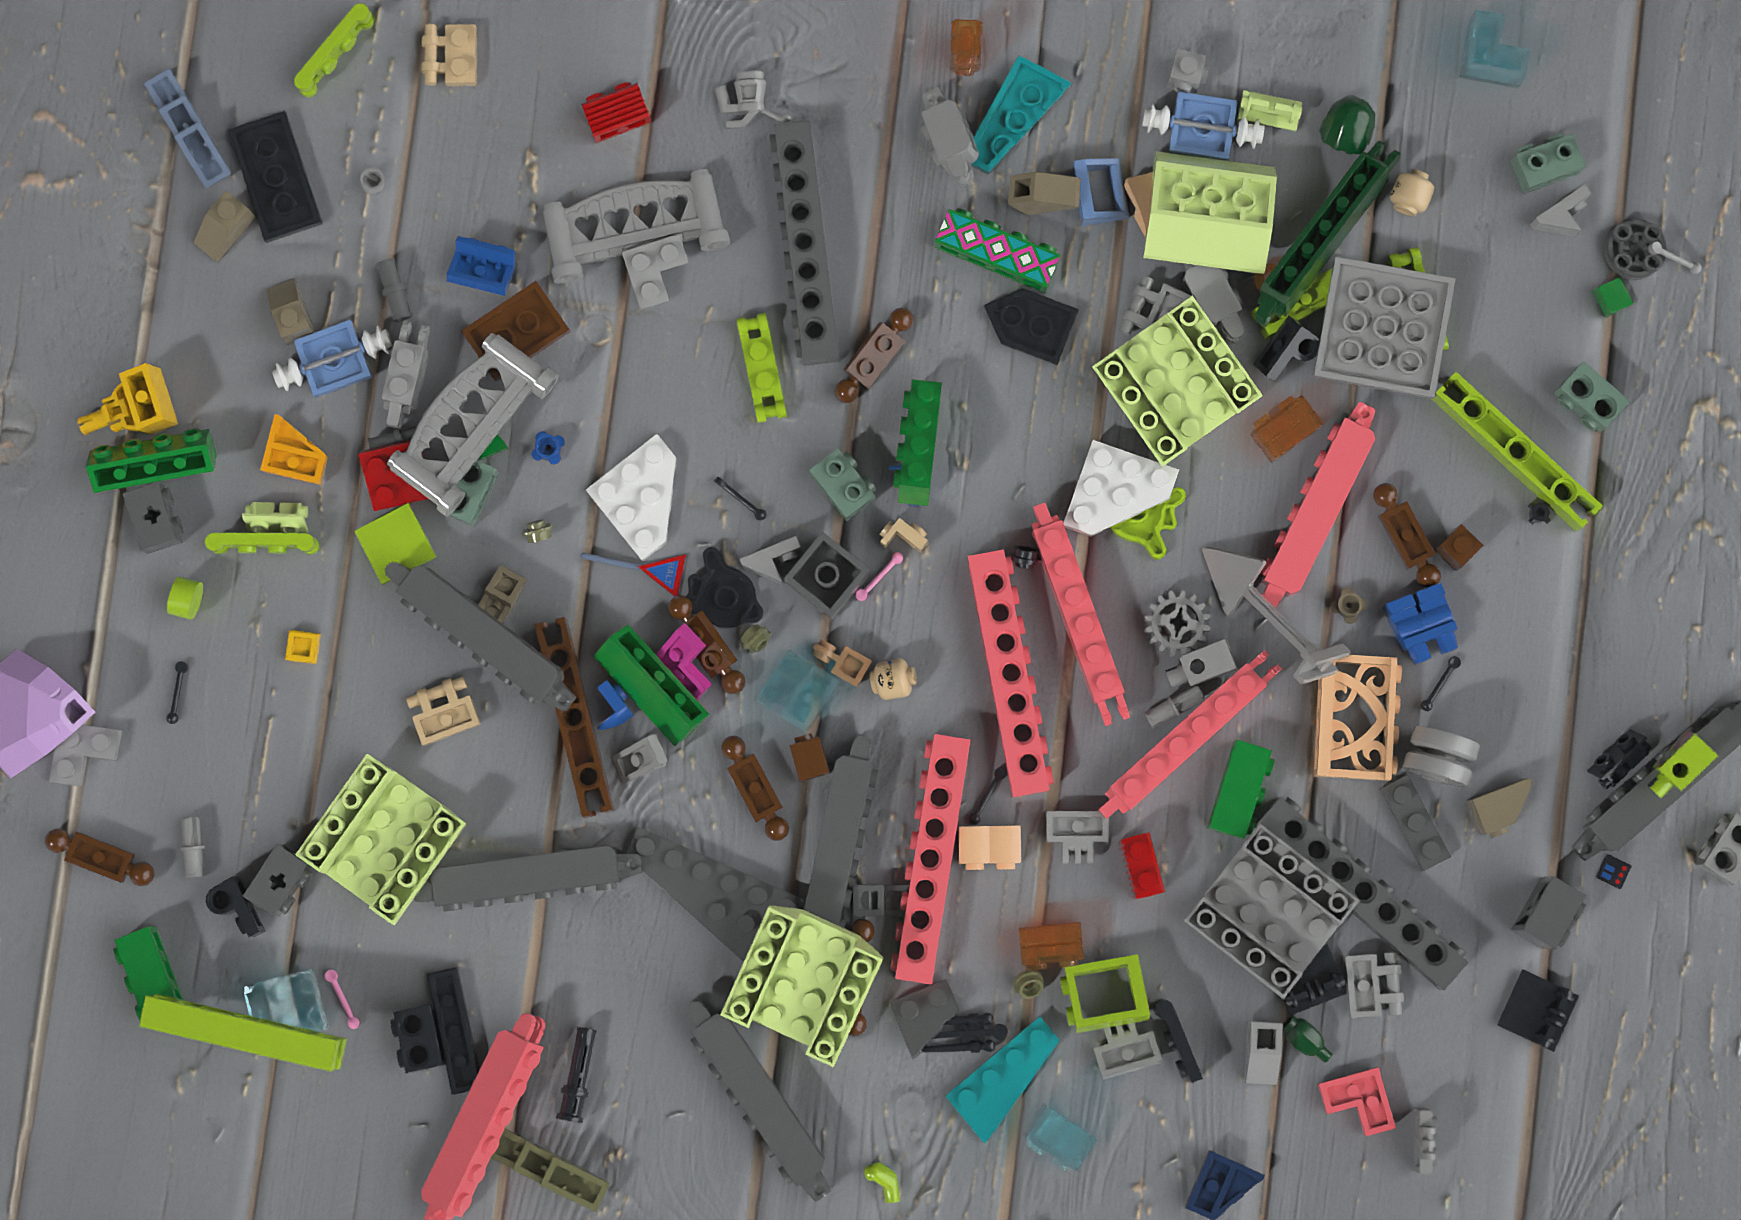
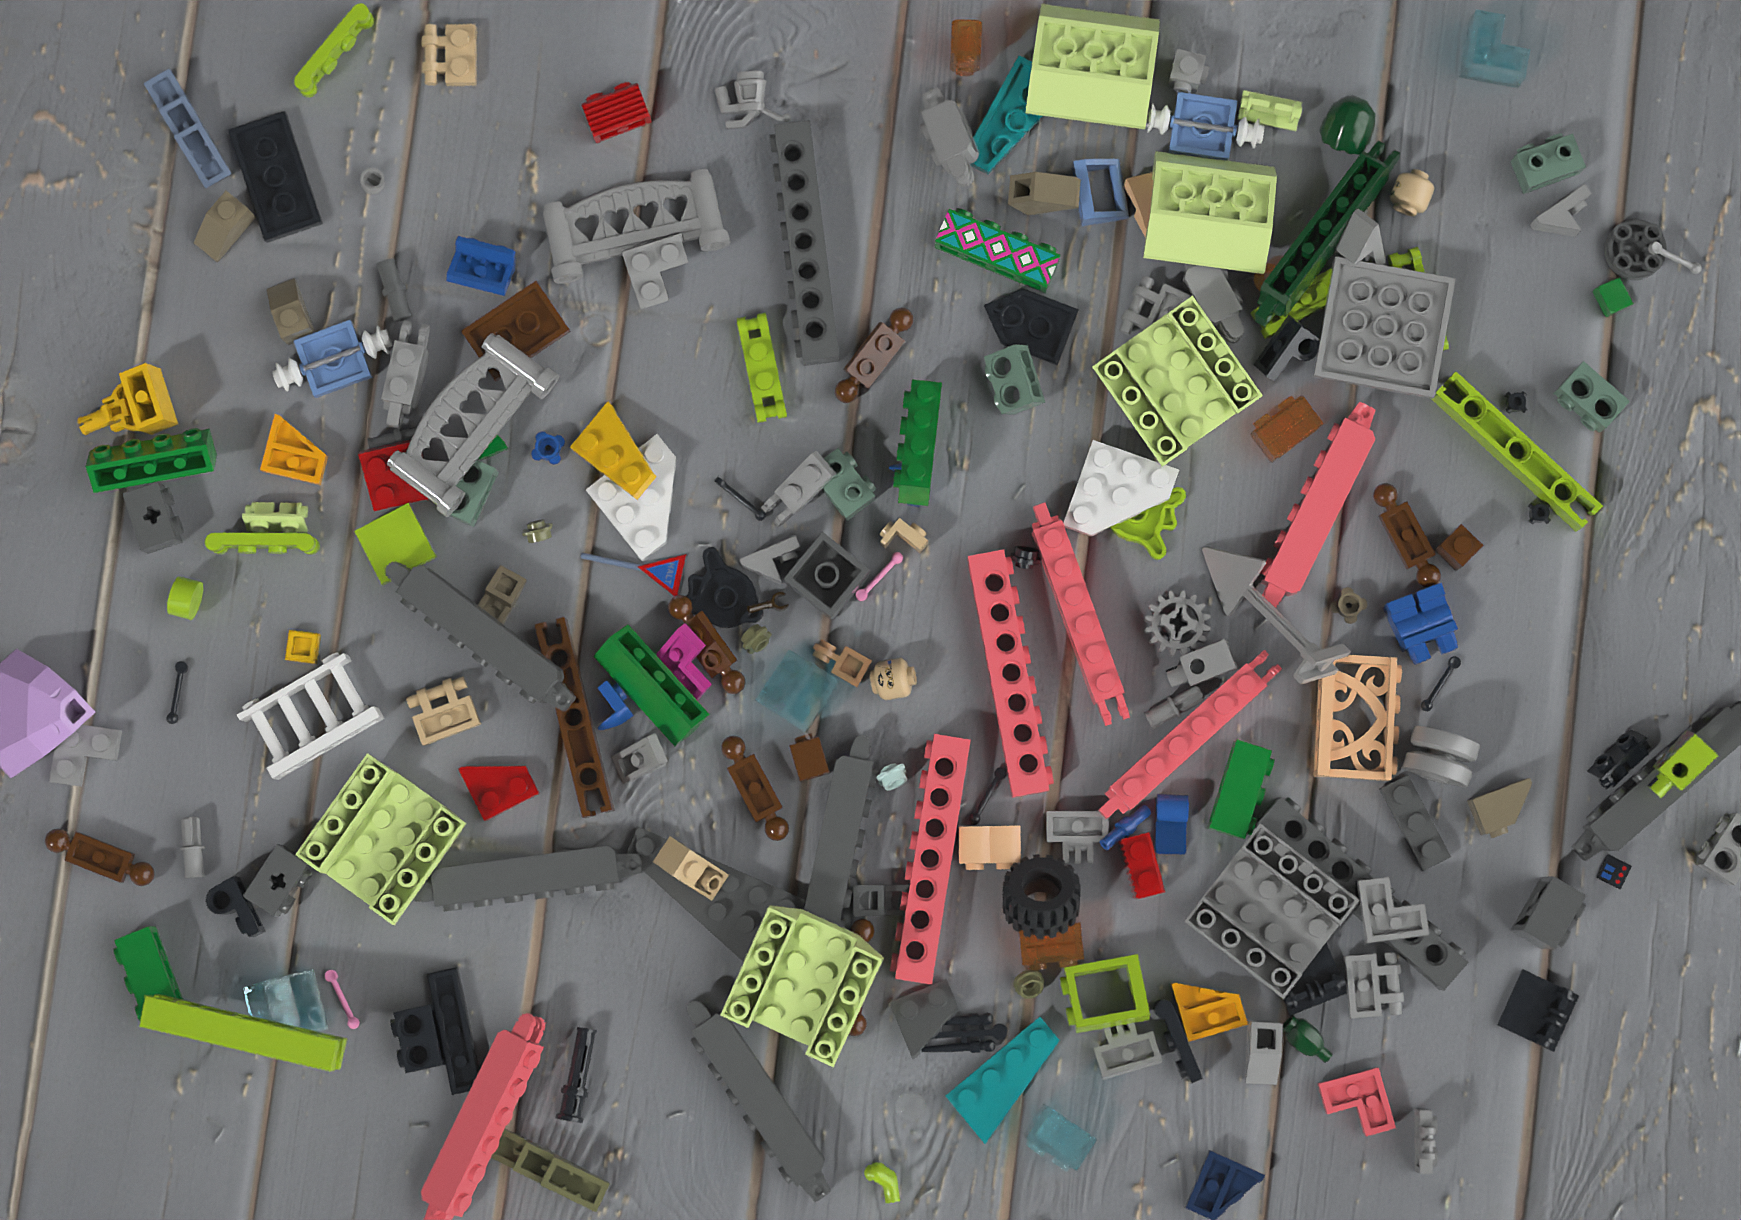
(336, 730): none -> white fence
(498, 787): none -> red wing
(613, 452): none -> yellow wing
(690, 868): none -> tan slope
(768, 604): none -> dark brown hand
(800, 487): none -> light grey hinge
(892, 776): none -> light aqua plate
(1021, 376): none -> sand green brick
(1046, 876): none -> black tyre
(1093, 66): none -> yellowish green slope
(1125, 827): none -> blue bar
(1171, 823): none -> blue panel
(1207, 1010): none -> light orange wing
(1361, 240): none -> light grey slope
(1382, 919): none -> light grey plate
(1515, 402): none -> black piece

